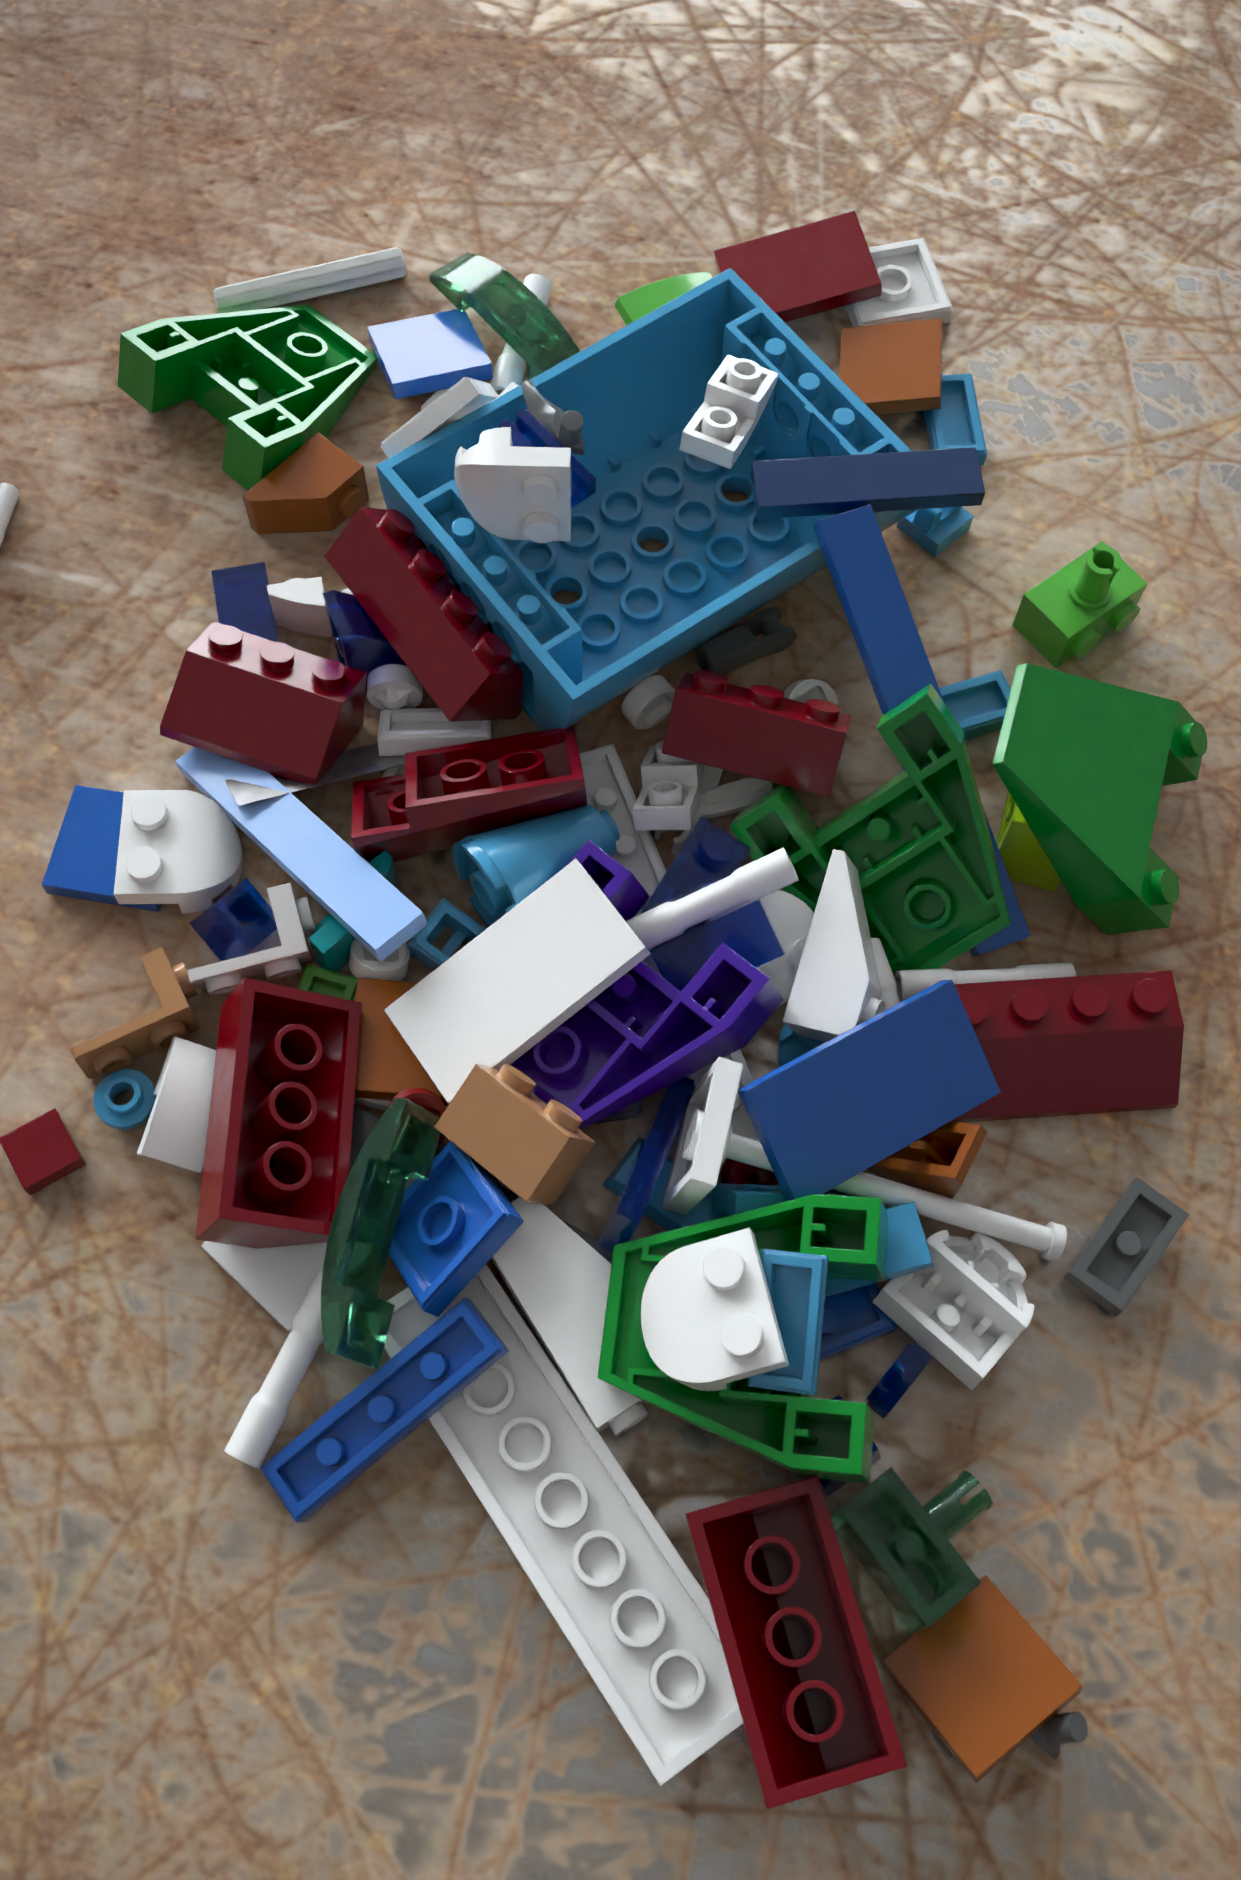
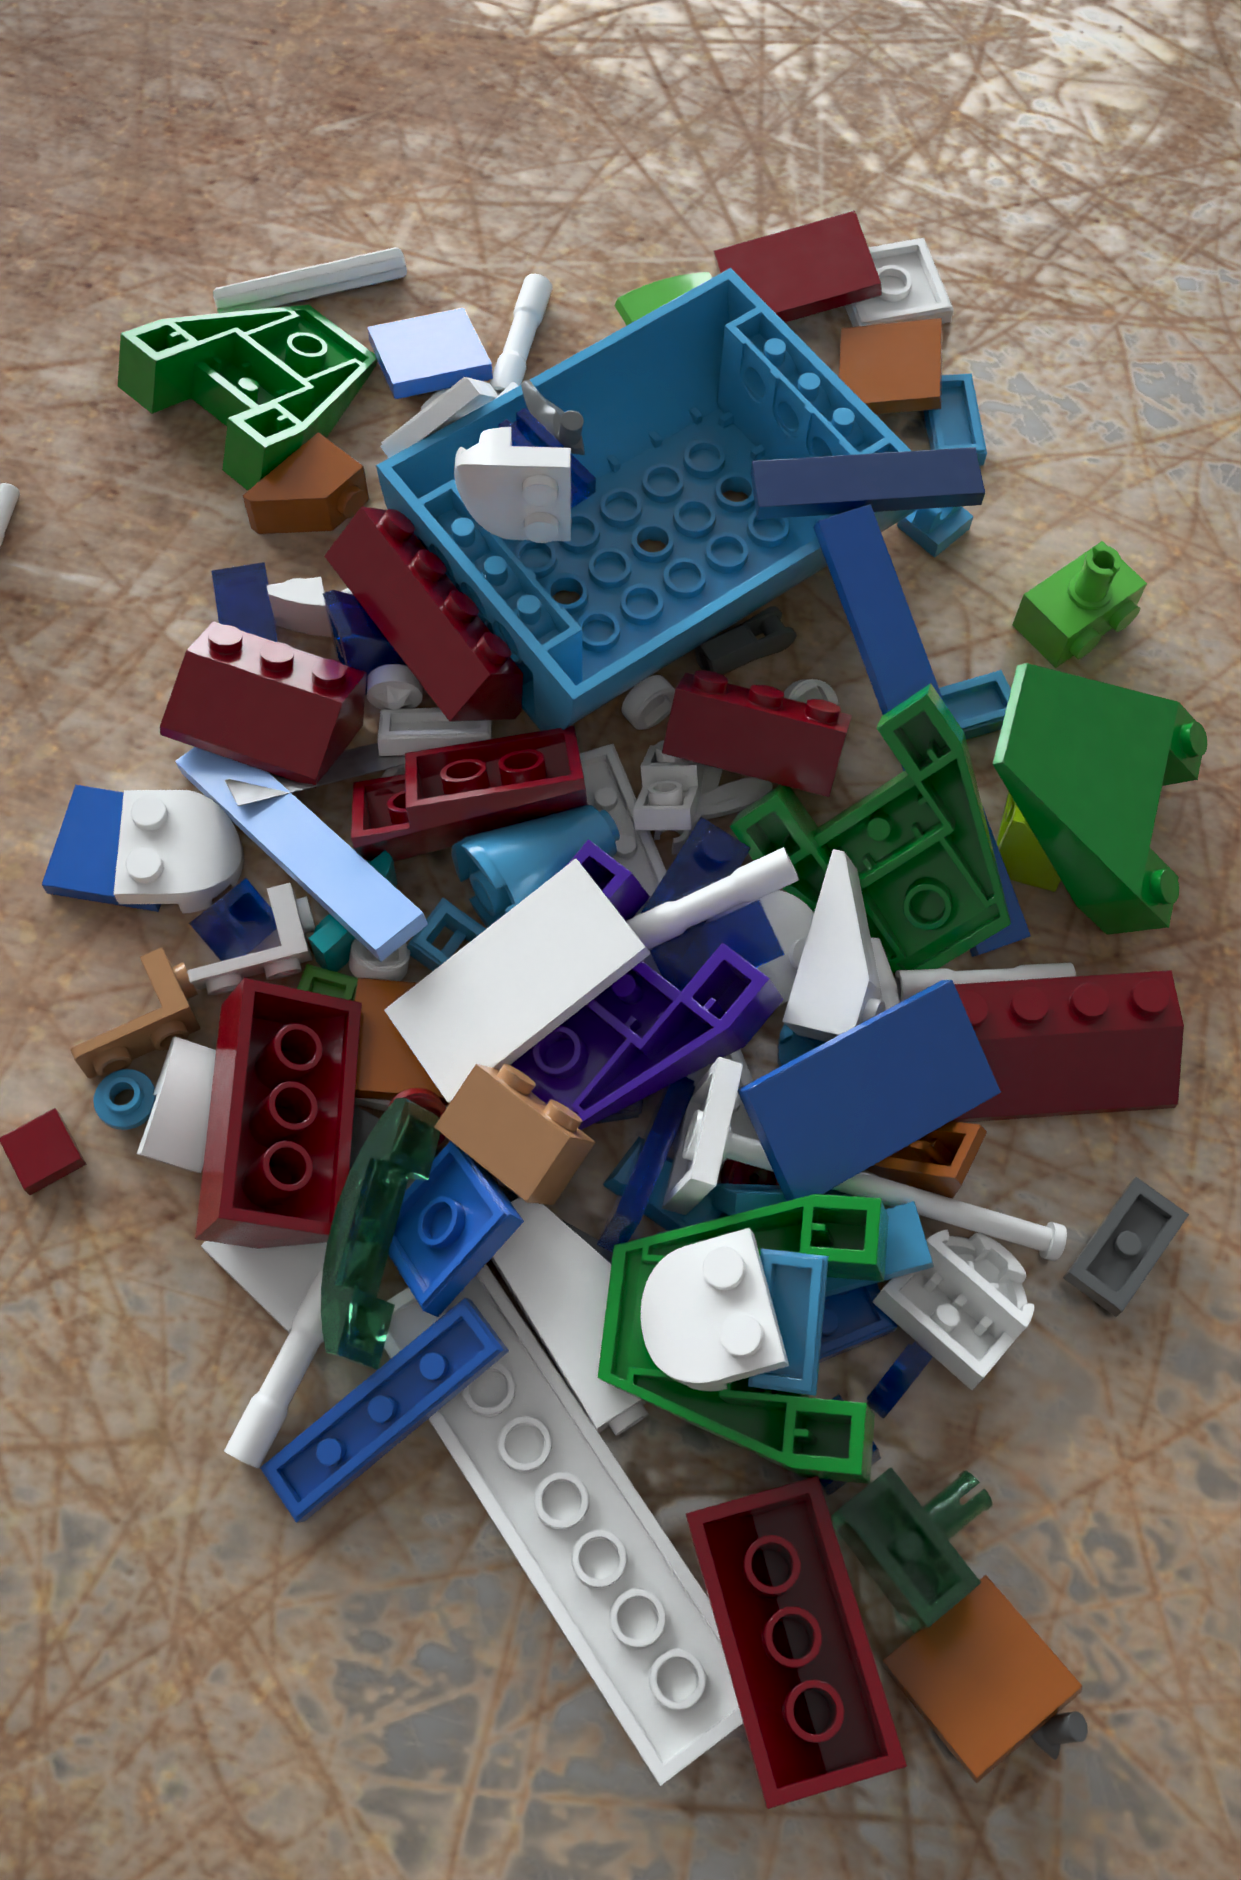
(507, 308): clear green slope -> none
(729, 411): white slope -> none

